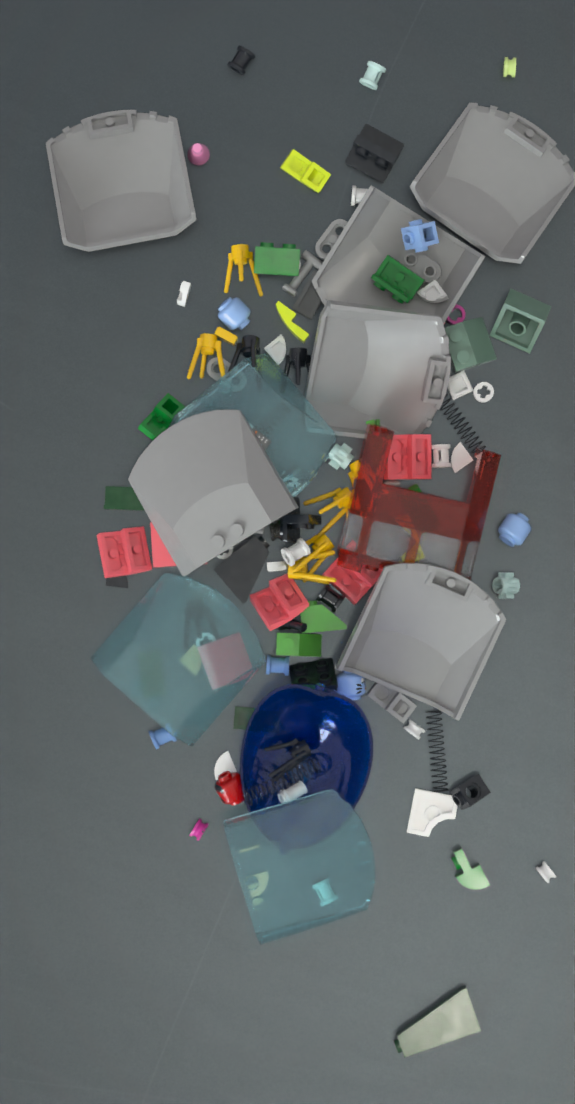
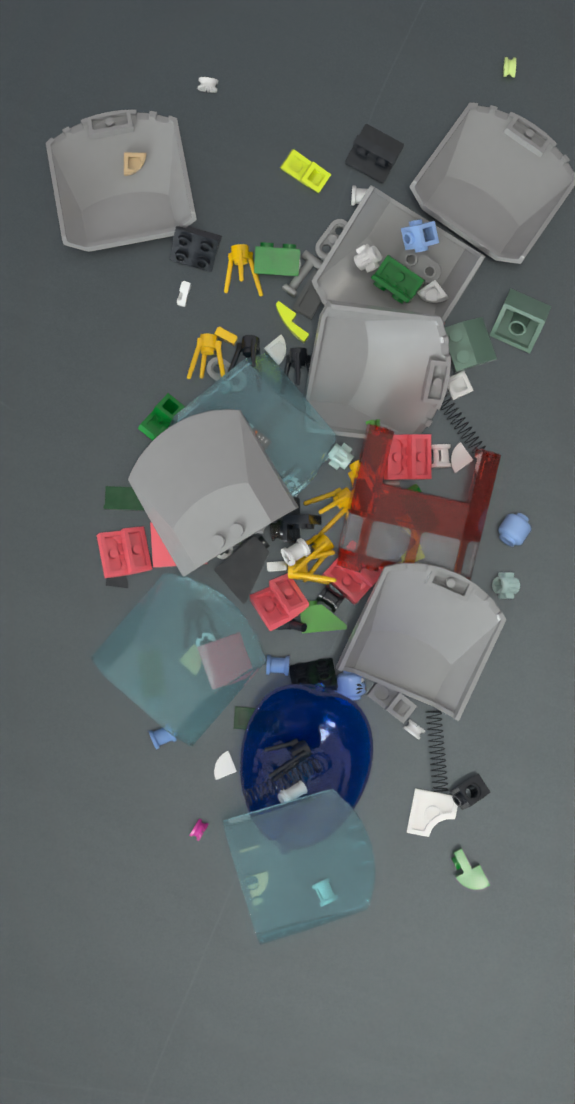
(133, 162): none -> tan tile
(195, 247): none -> black bracket
(198, 154): bright pink cone -> none
(207, 84): none -> white bush
(229, 788): red head -> none
(234, 313): light blue head -> none
(241, 60): black bush -> none
(299, 644): bright green slope -> none
(367, 258): none -> white gear
(372, 75): light aqua bush -> none
(441, 1024): slope -> none
(459, 319): dark pink bush -> none
(479, 387): white bush -> none
(546, 872): white bush -> none

